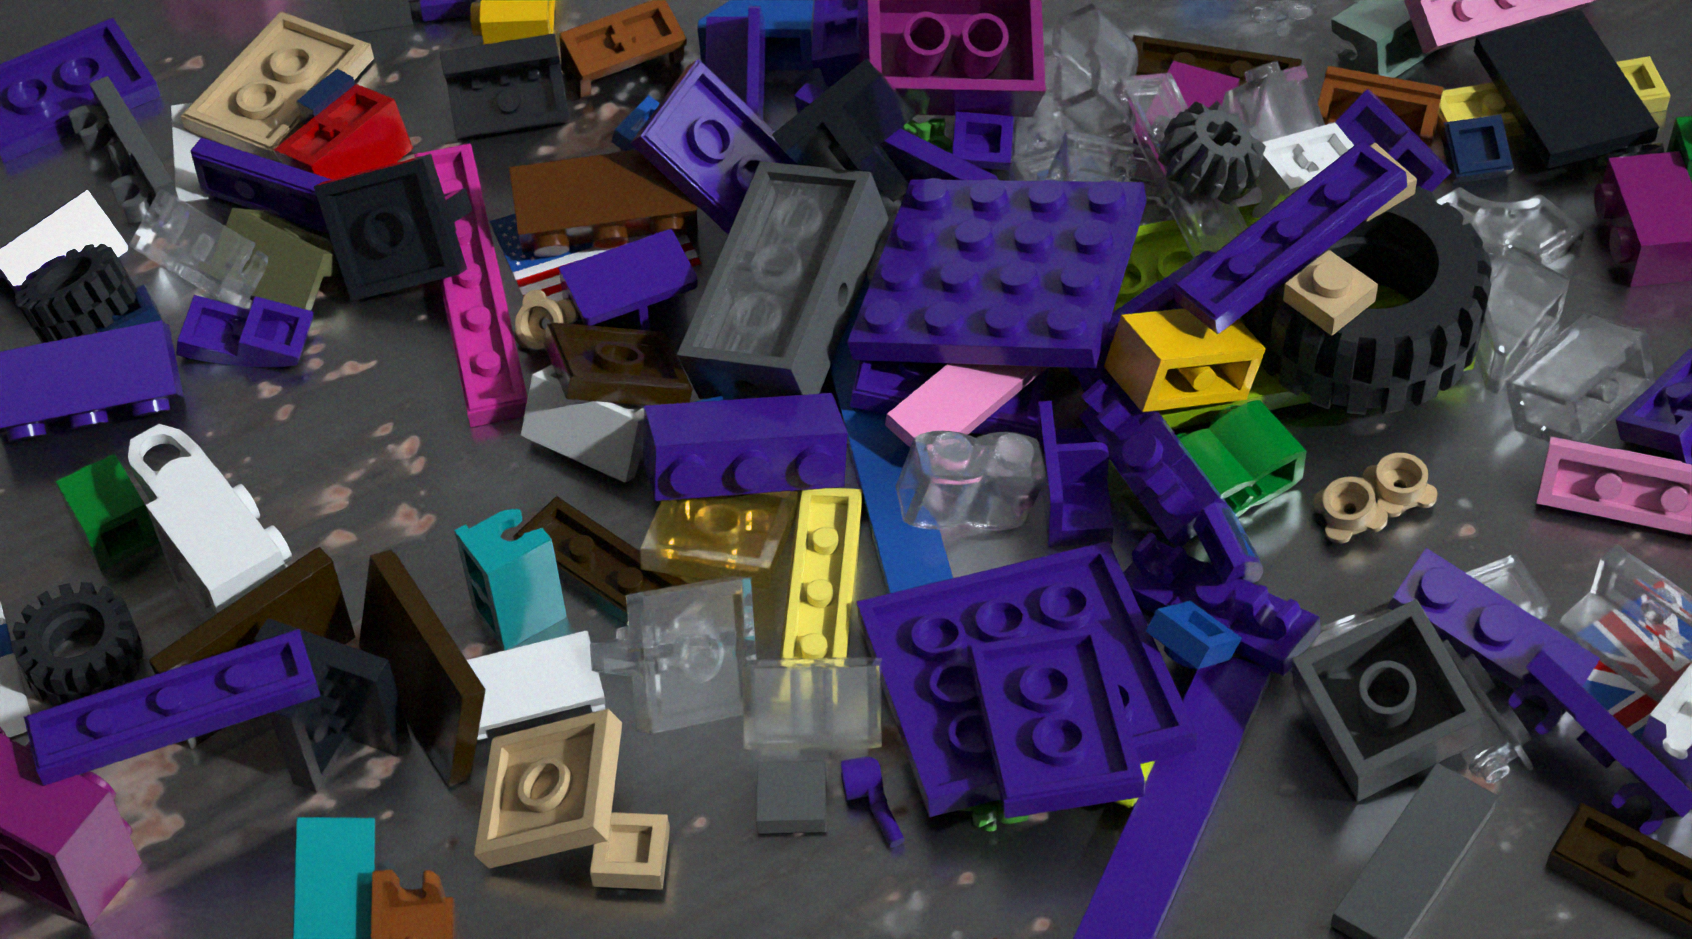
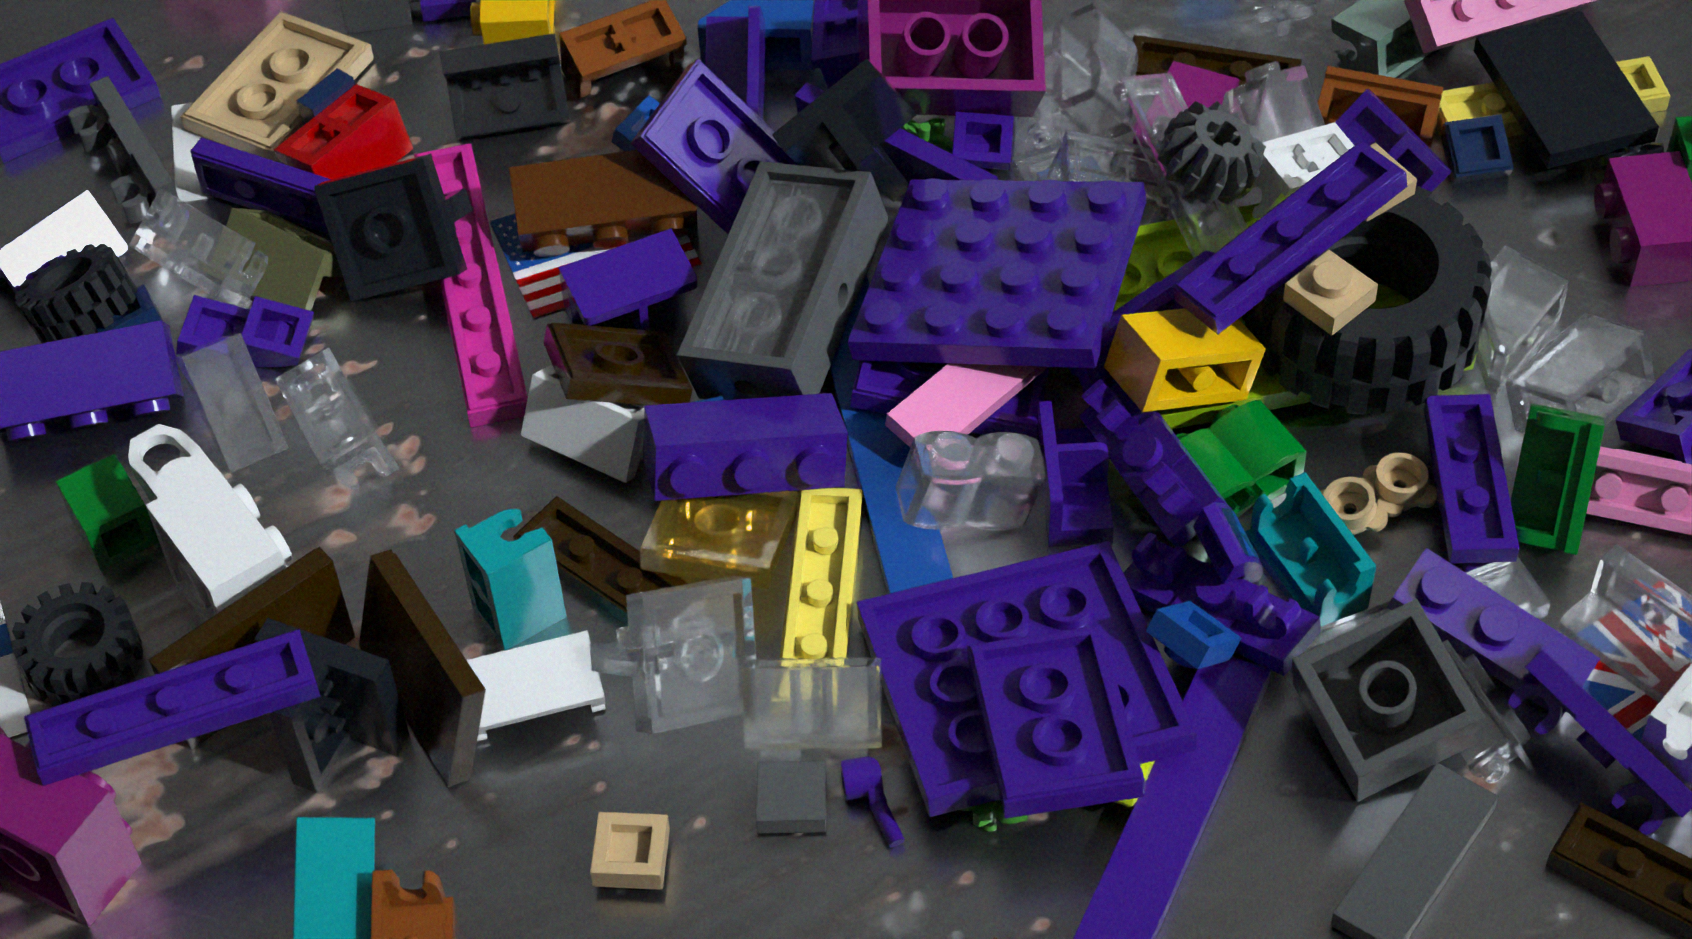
(232, 401): none -> clear slope
(335, 418): none -> clear hinge
(535, 308): tan plate -> none
(549, 789): tan plate -> none
(1312, 552): none -> teal hinge
(1470, 480): none -> dark purple plate
(1527, 226): clear tile -> none
(1555, 477): none -> green hinge

